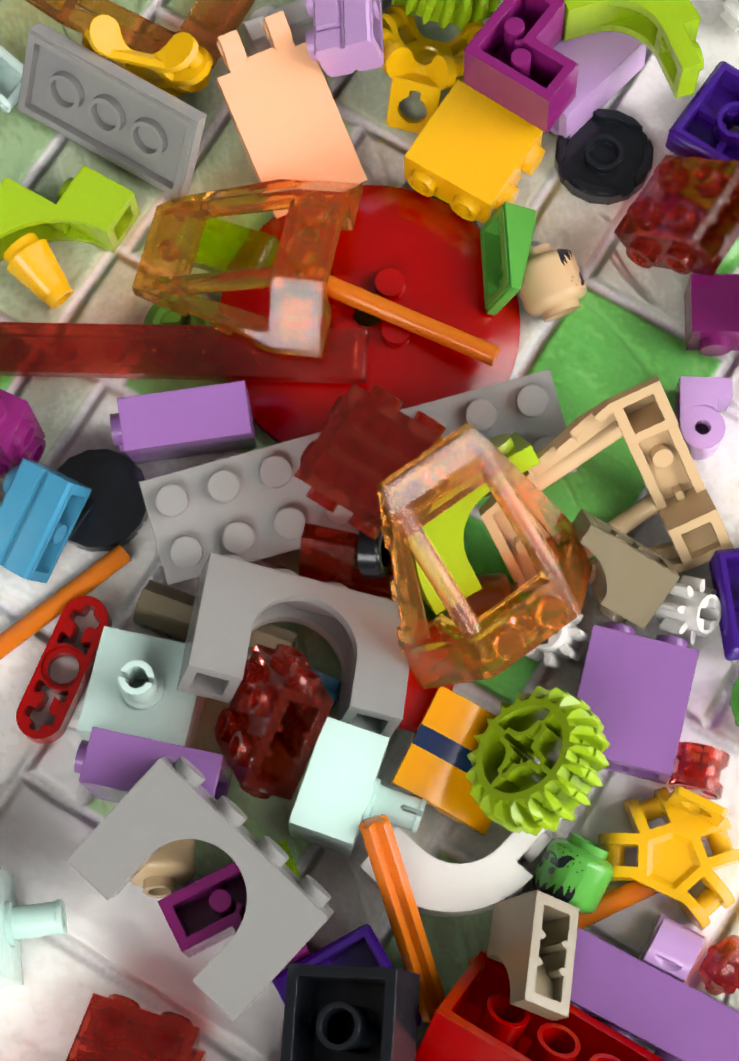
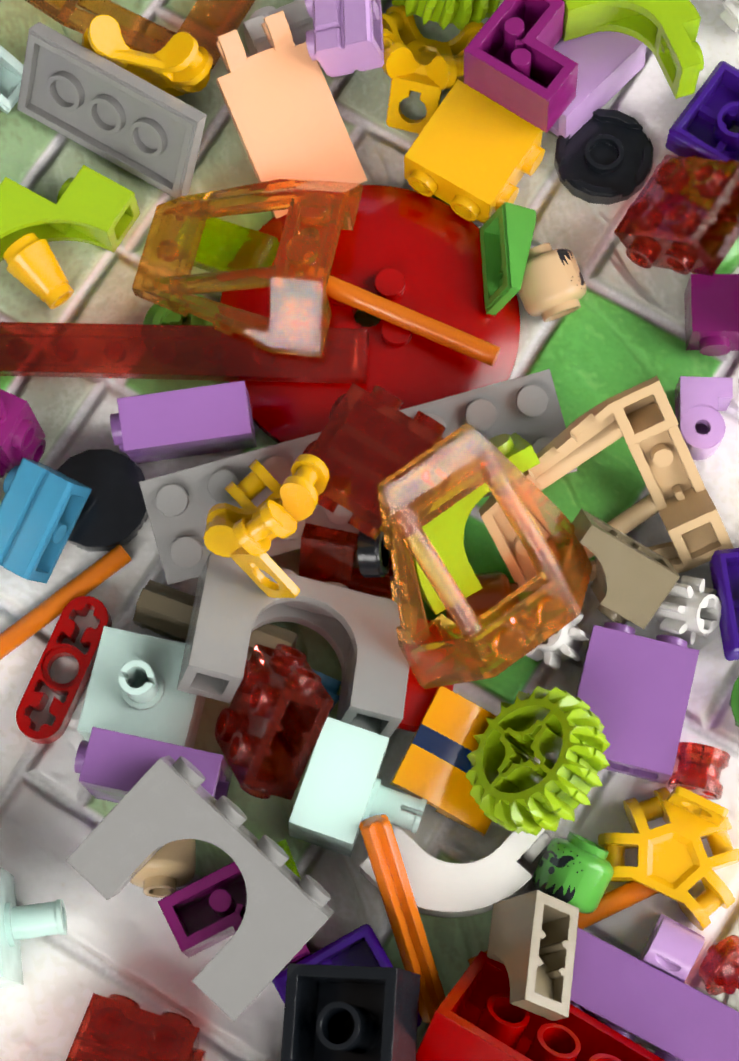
(248, 531): none -> yellow piece

